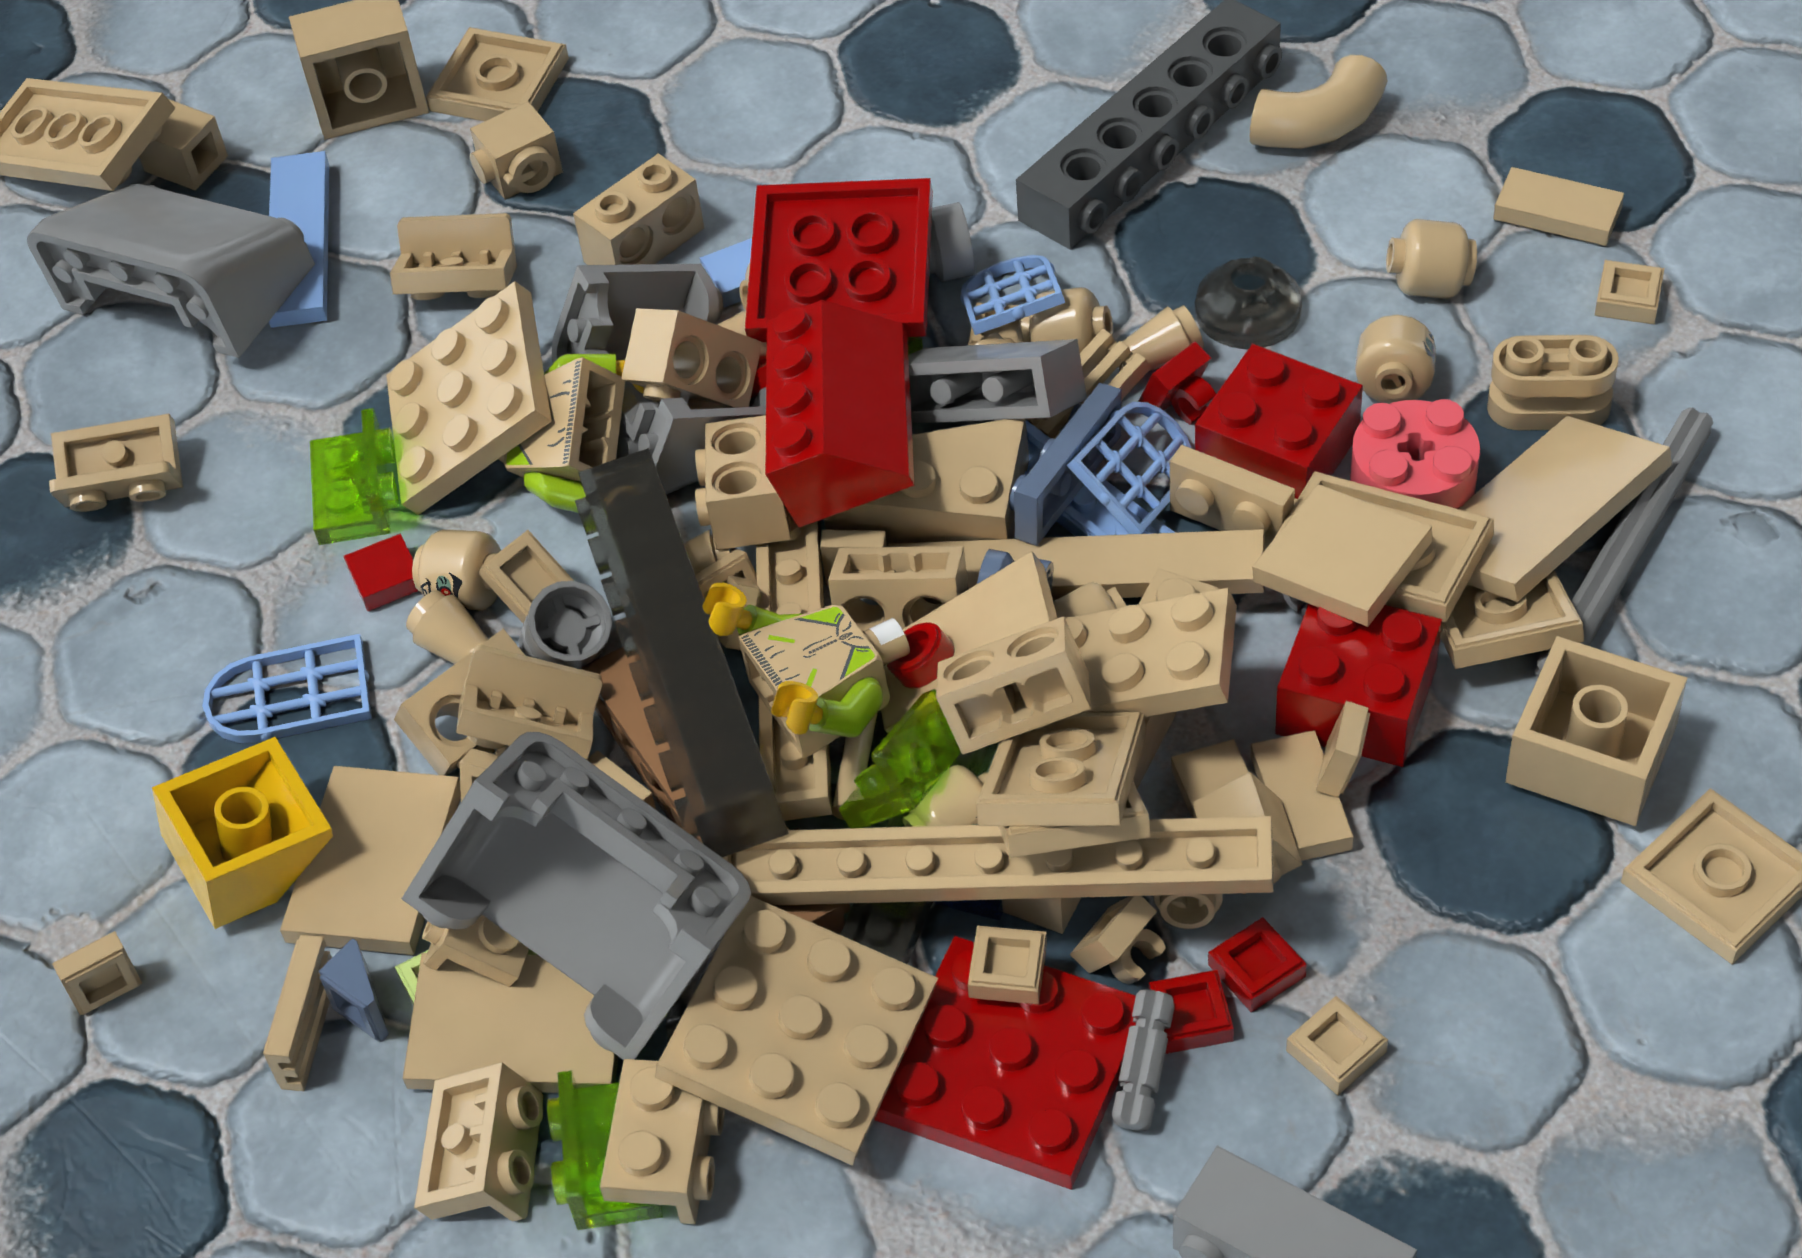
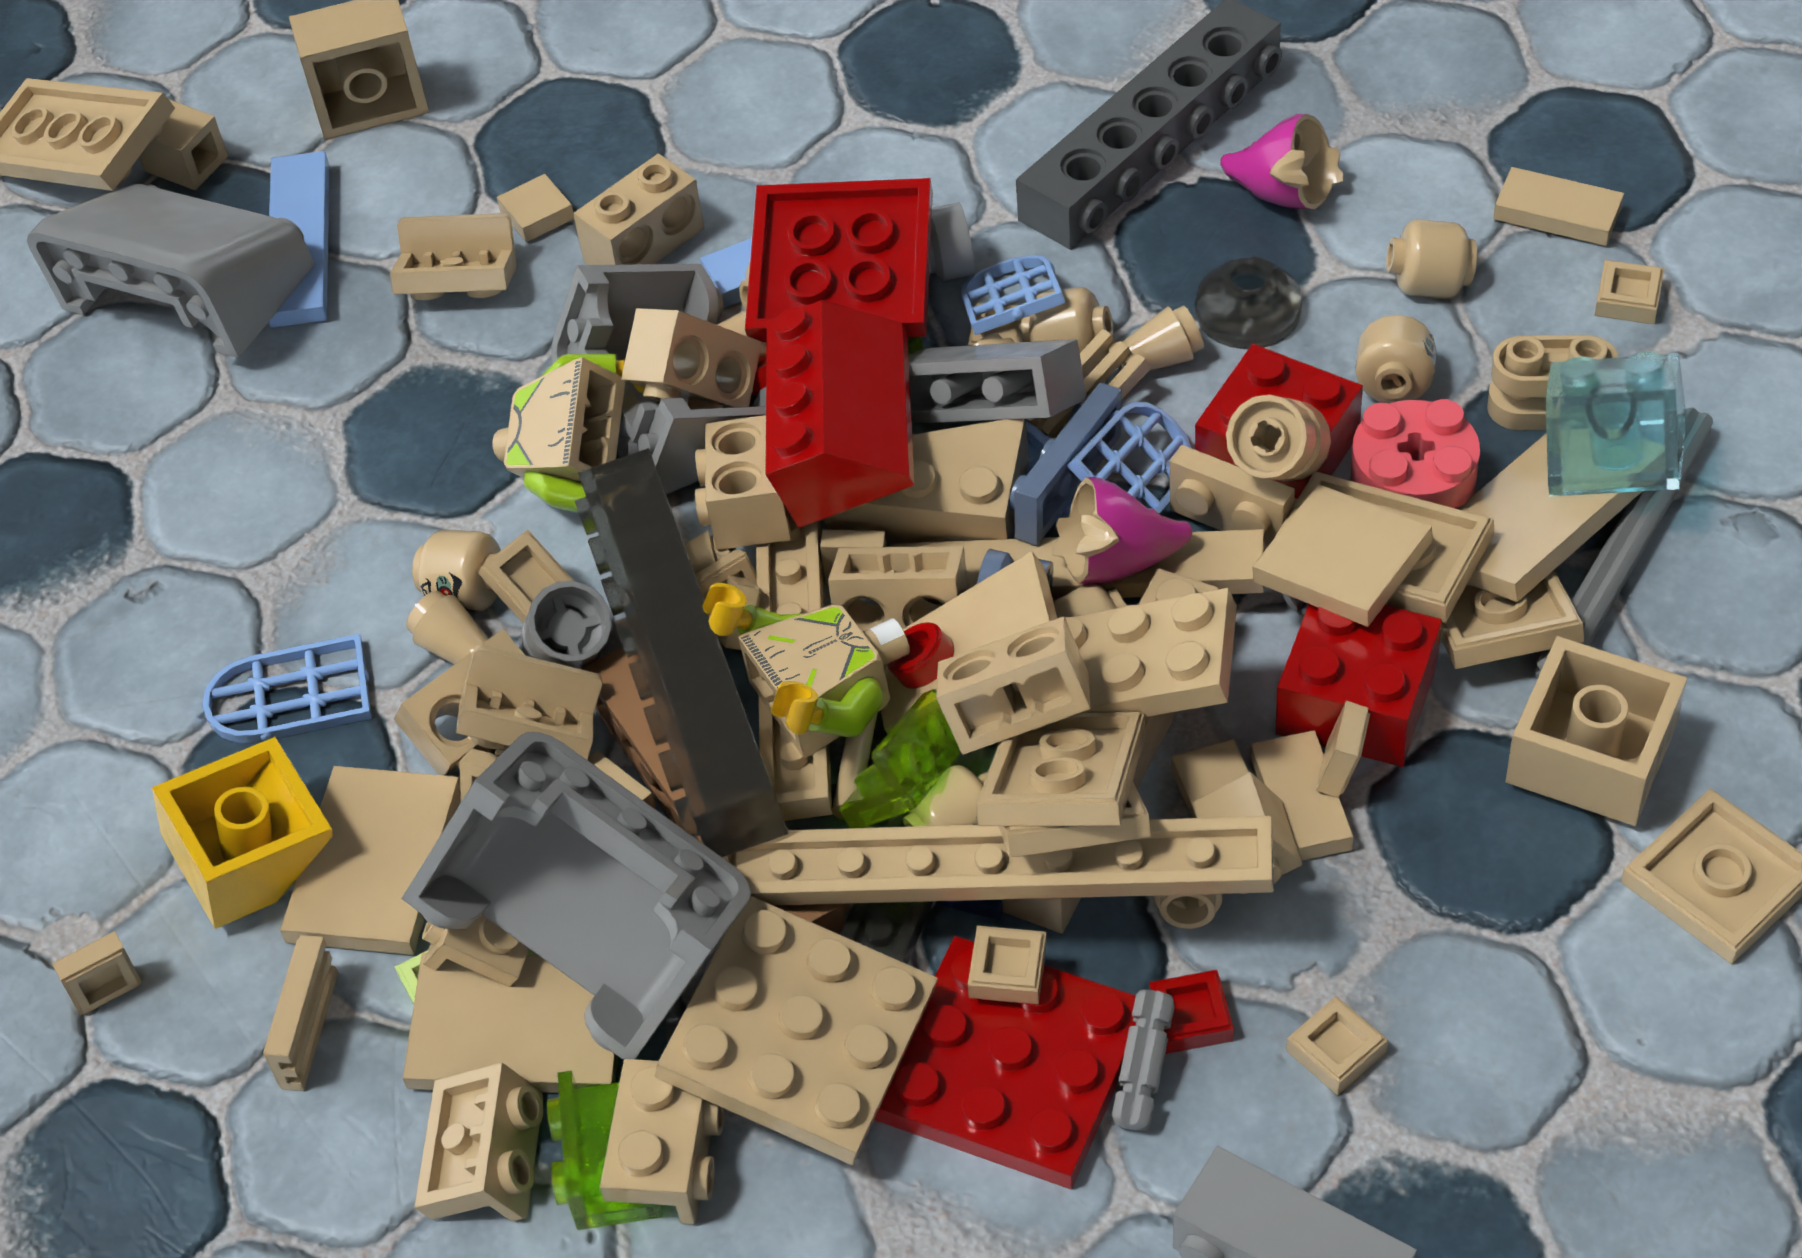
(116, 462): tan bracket -> none
(353, 483): clear neon green bracket -> none
(353, 991): sand blue slope -> none
(382, 571): red tile -> none
(467, 398): tan plate -> none
(496, 73): tan tile -> none
(515, 151): tan brick -> none
(536, 207): none -> tan tile
(1113, 939): tan tile -> none
(1114, 534): none -> dark pink hat
(1181, 384): red tile -> none
(1257, 964): red tile -> none
(1278, 438): none -> tan wheel
(1288, 164): none -> hat
(1320, 113): tan cylinder -> none
(1615, 424): none -> clear light blue slope

